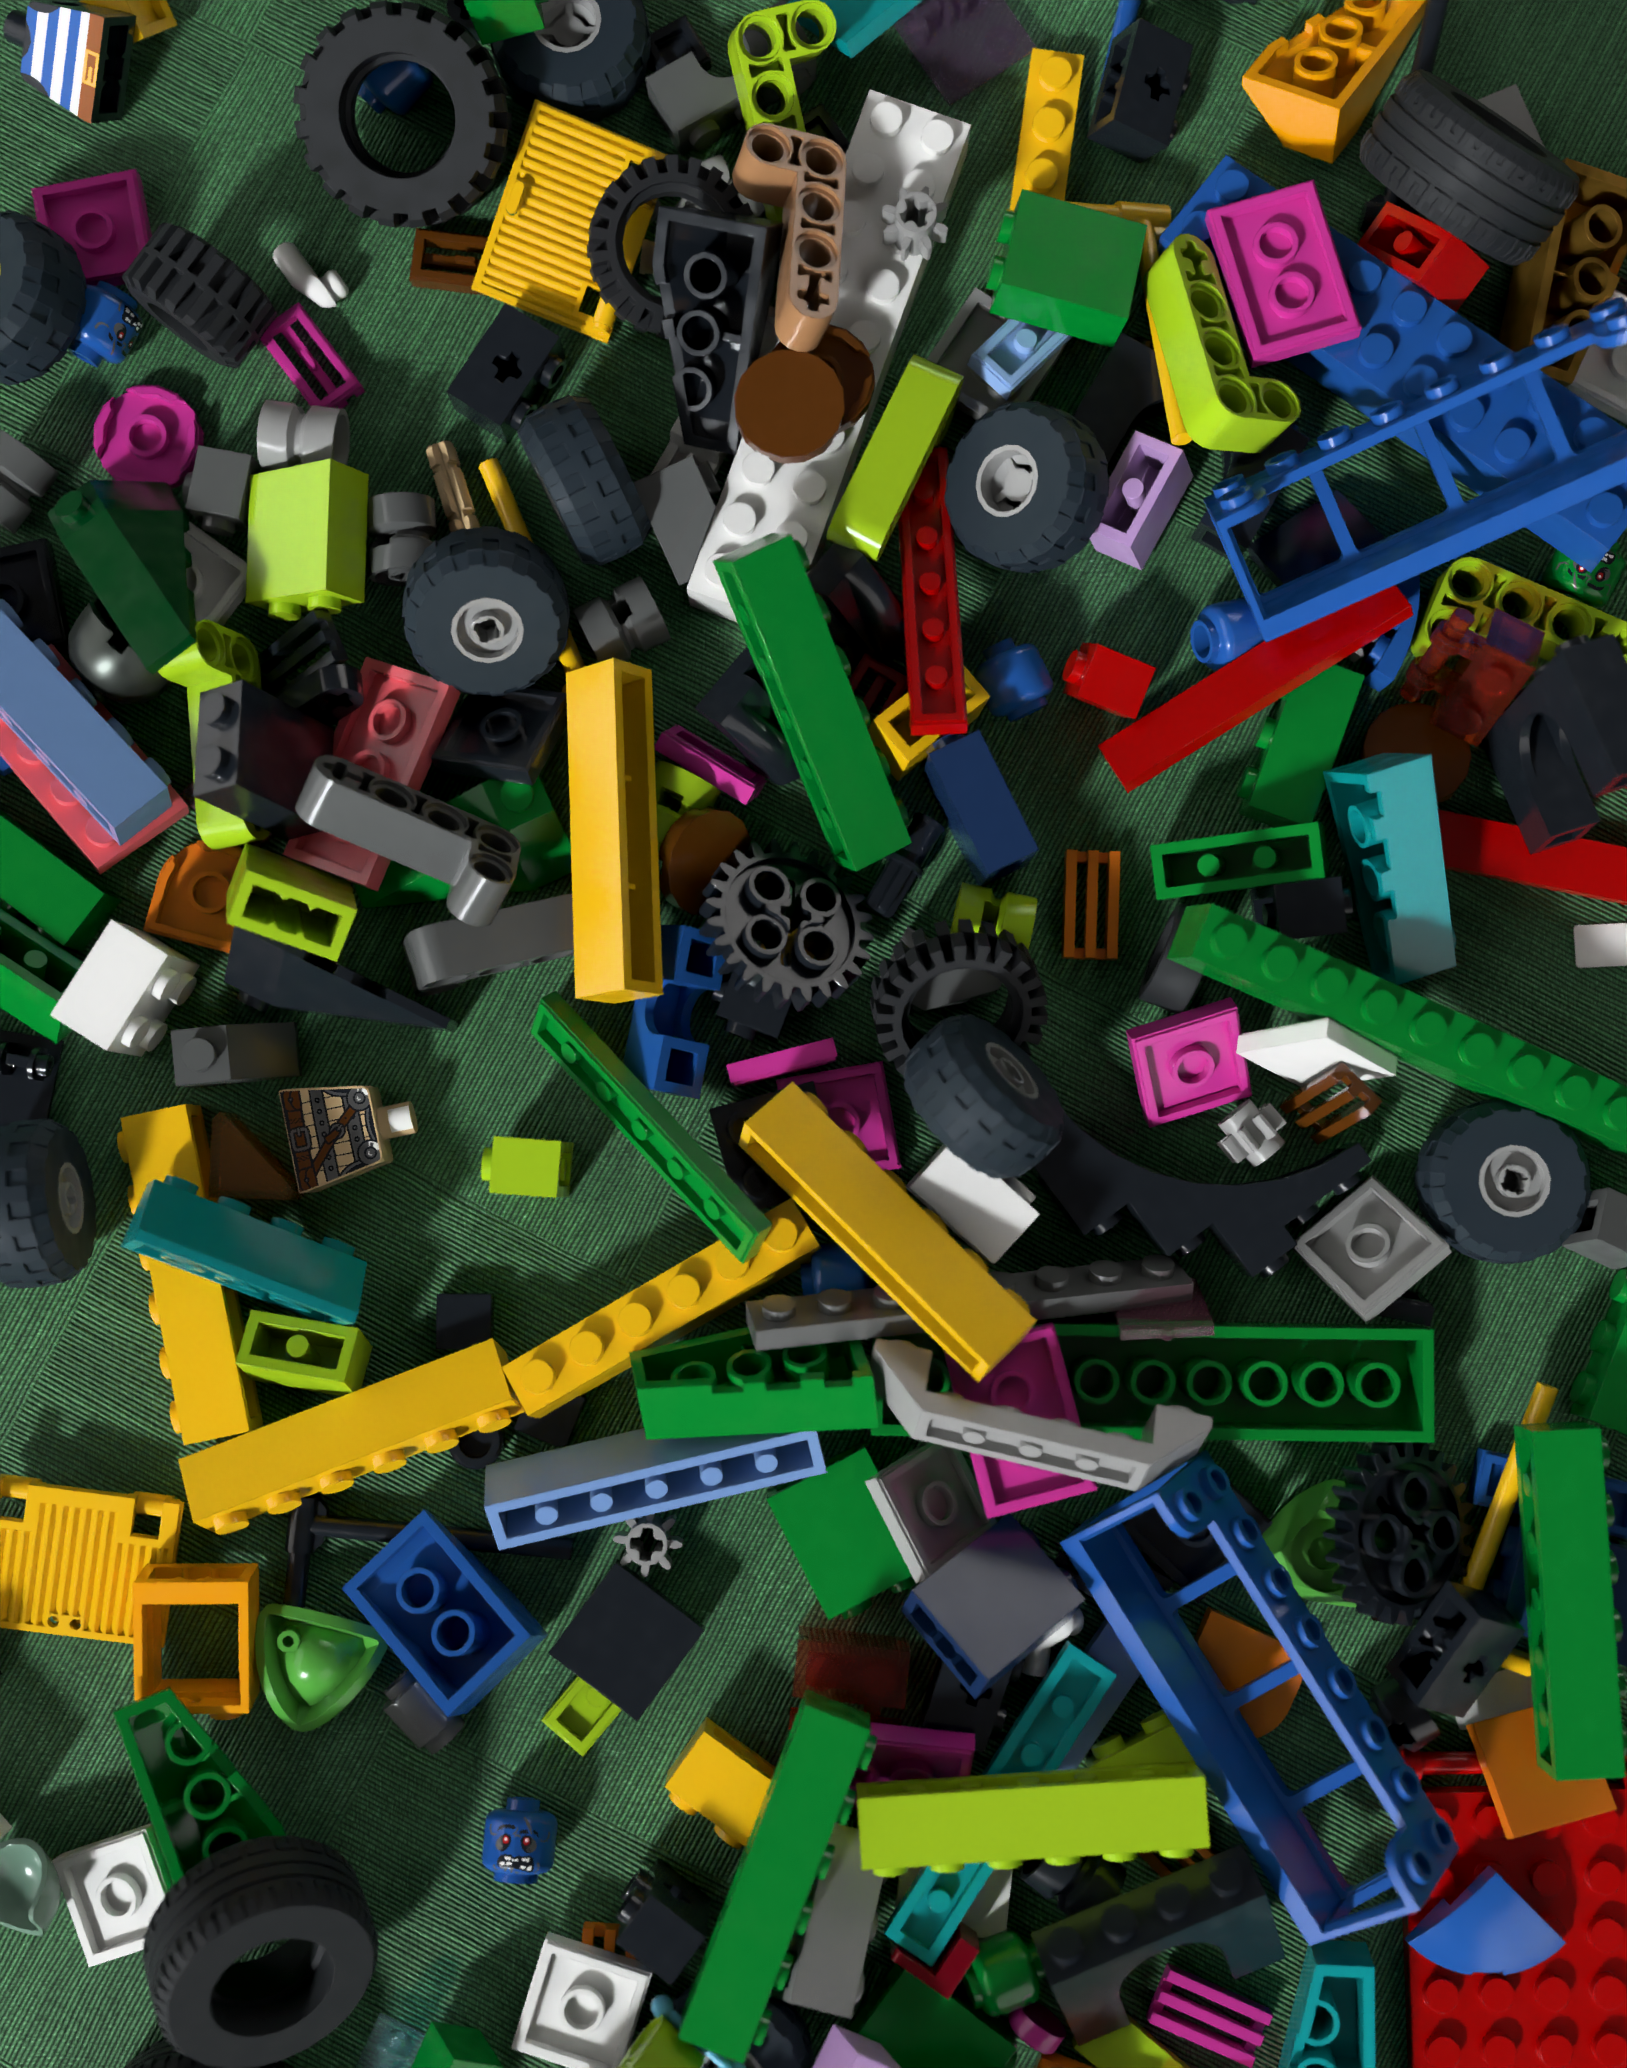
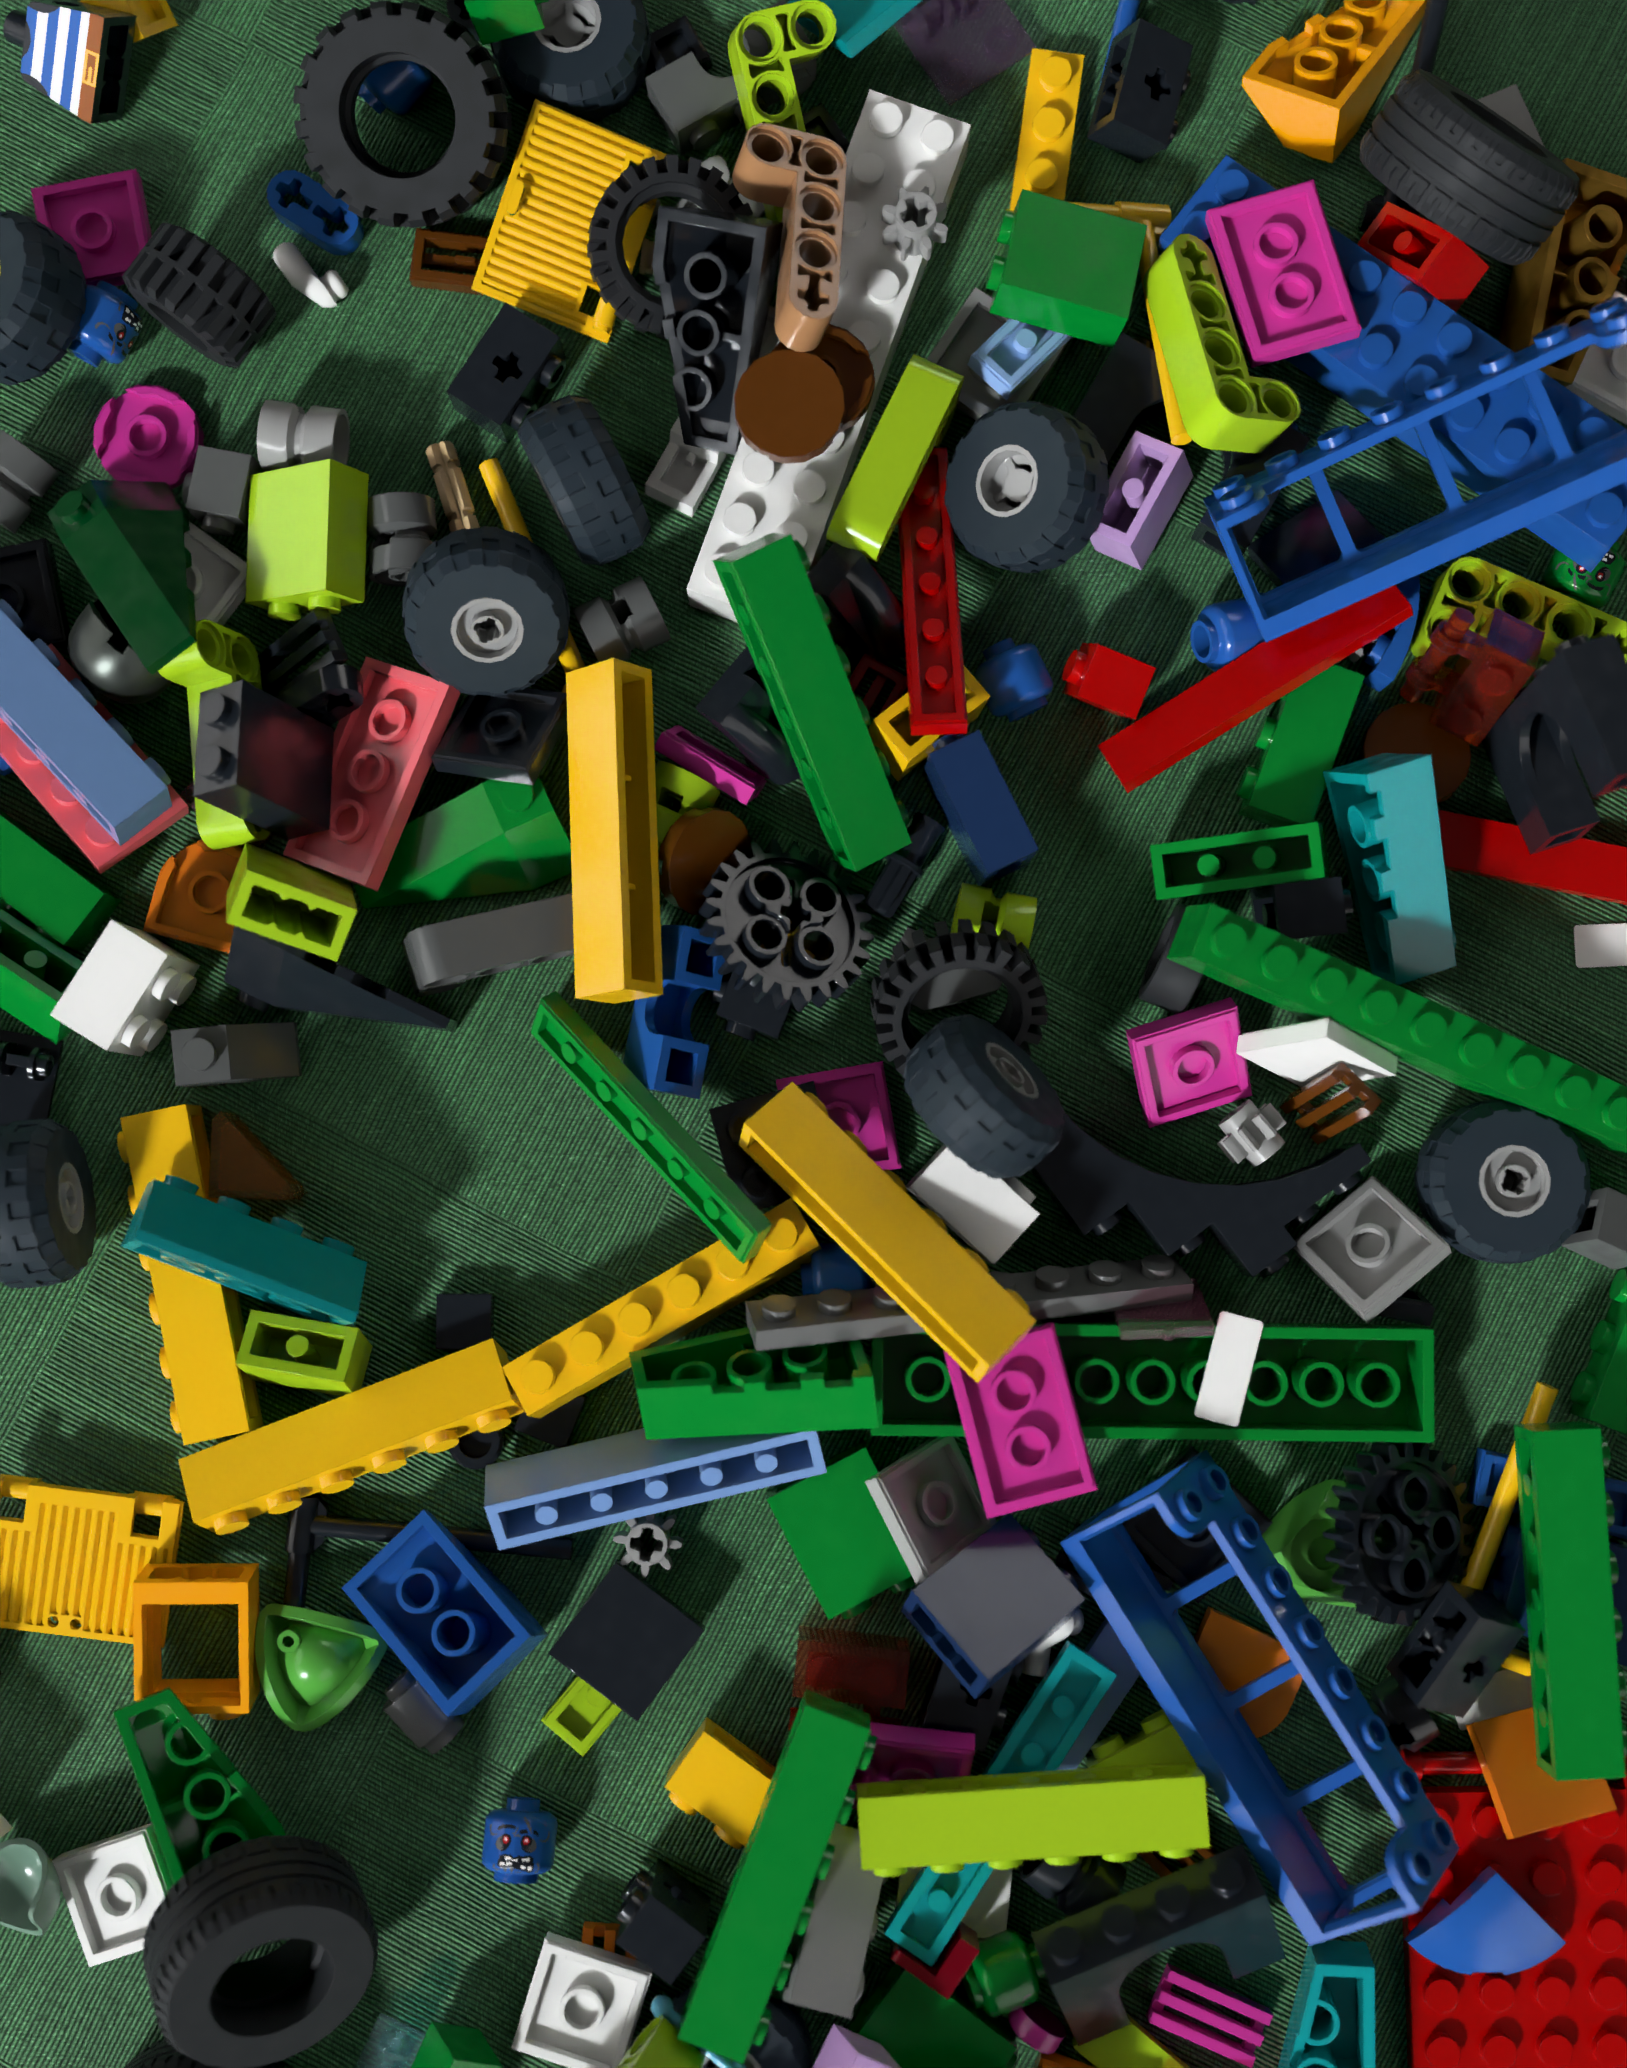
(309, 222): none -> blue beam
(336, 396): dark pink tile -> none
(341, 1132): torso -> none
(416, 832): dark grey beam -> none
(528, 1167): lime brick -> none
(680, 510): dark grey slope -> none
(782, 1062): dark pink tile -> none
(1008, 1434): light grey slope -> none
(1092, 859): orange tile -> none
(1228, 1368): none -> white sticker

